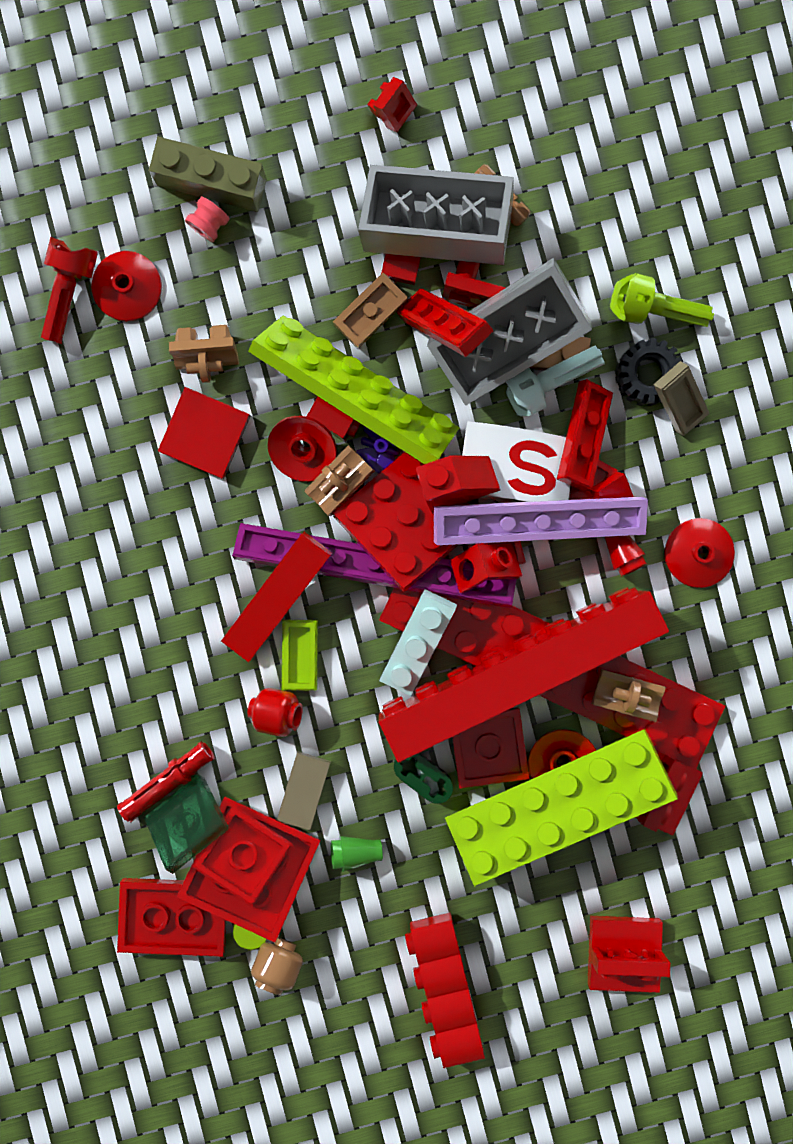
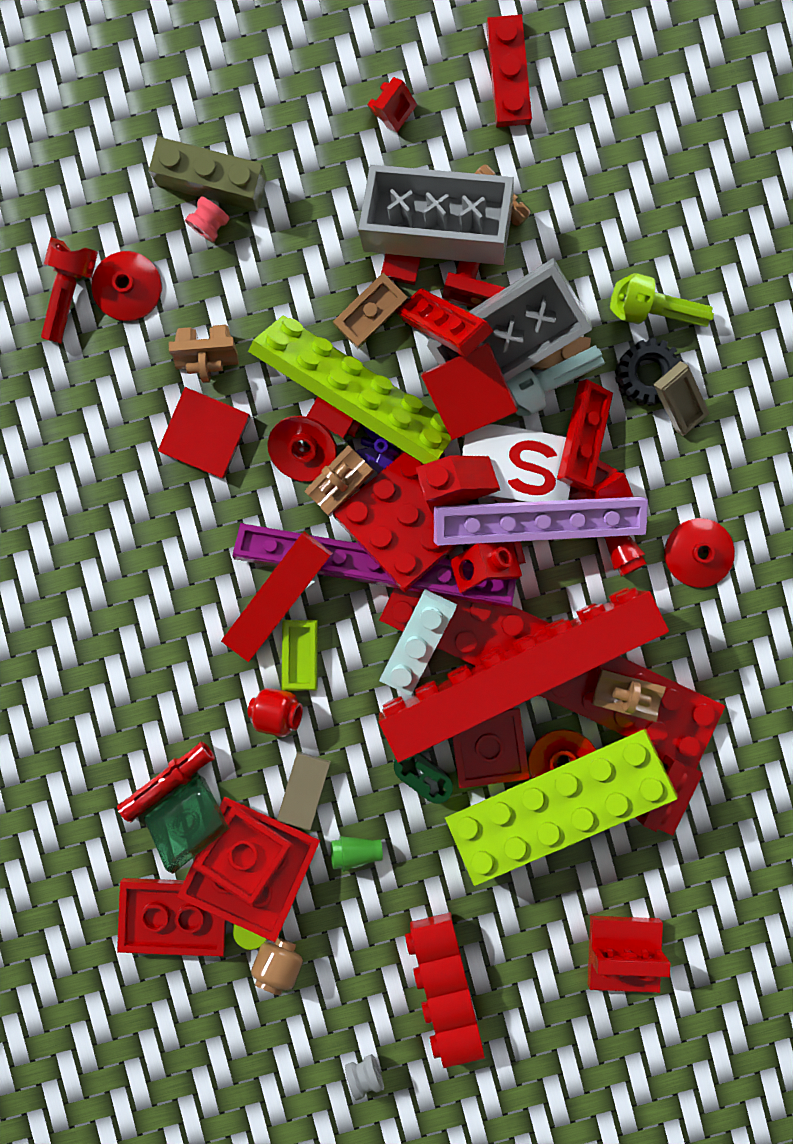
(364, 1077): none -> light grey wheel
(469, 391): none -> red tile
(509, 70): none -> red plate

